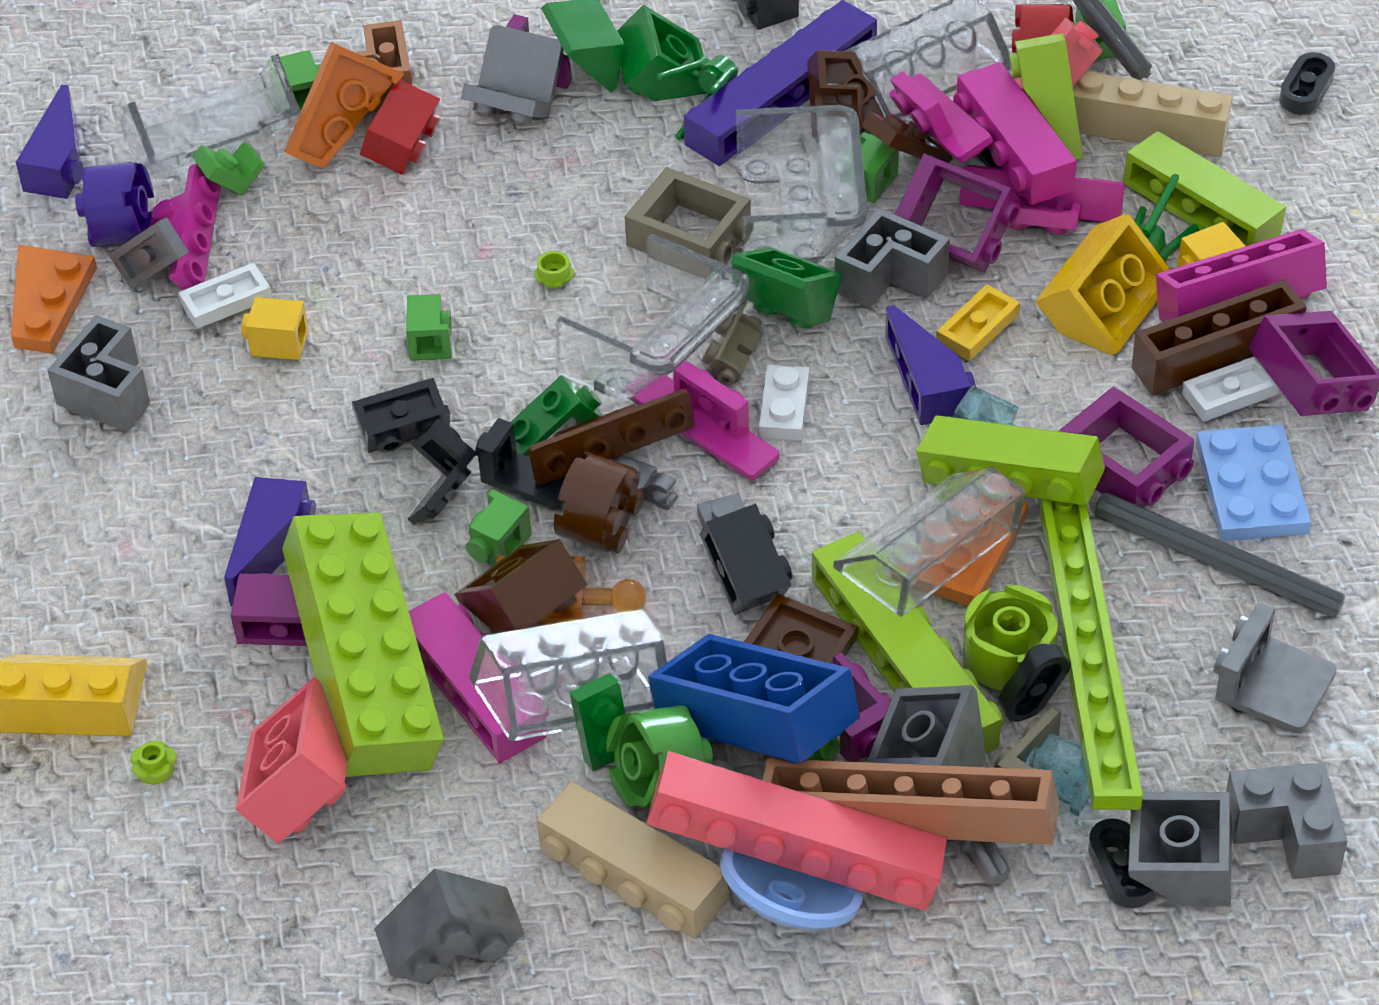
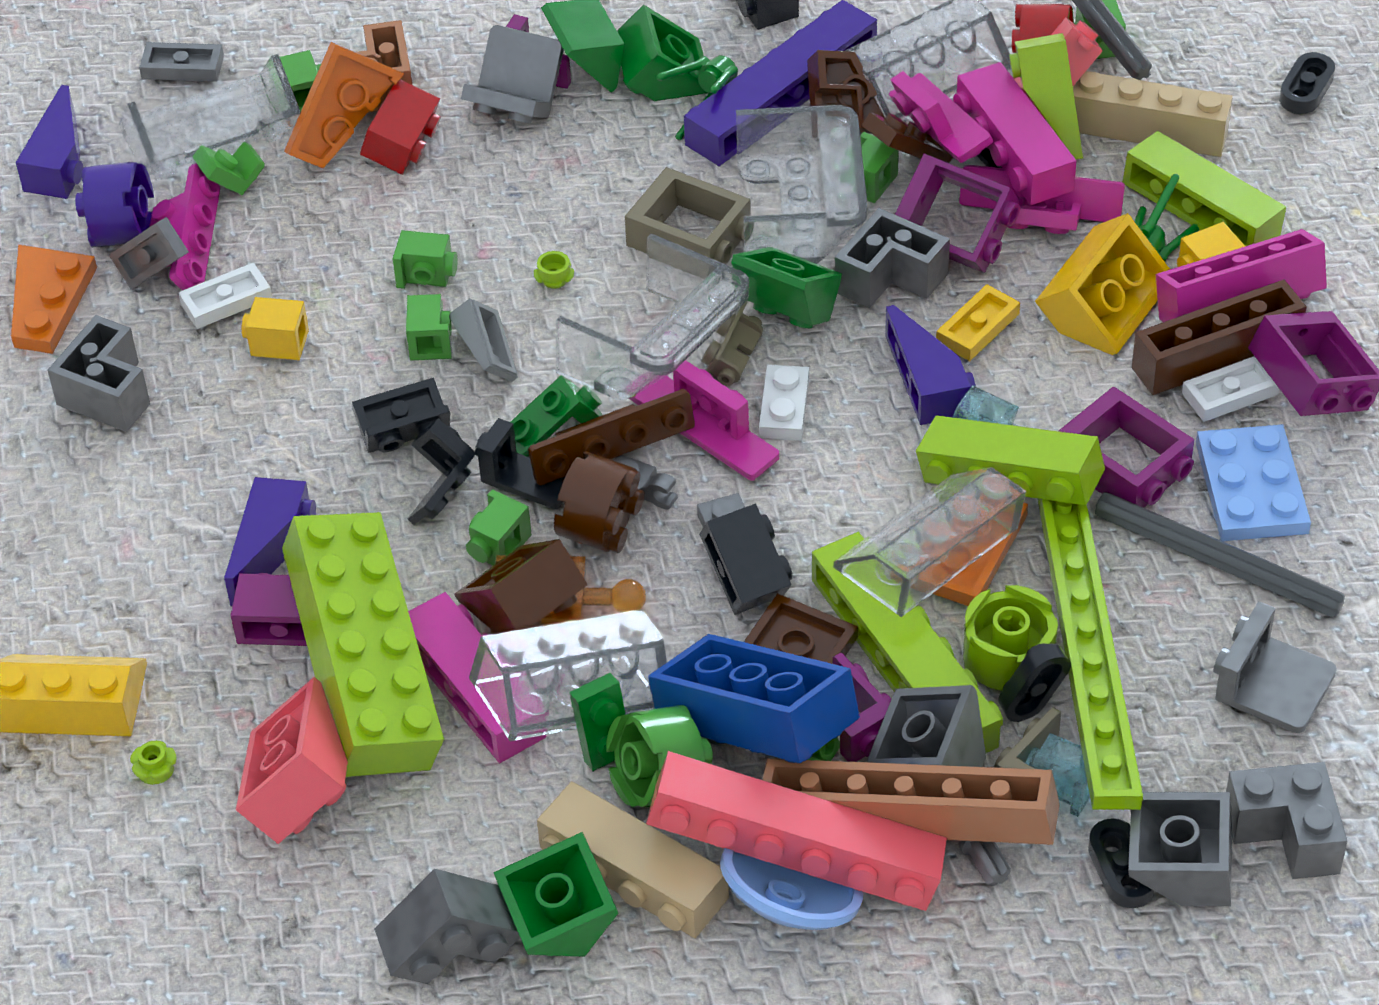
(181, 61): none -> flat silver plate
(423, 259): none -> bright green brick
(485, 337): none -> light grey slope
(558, 899): none -> green slope

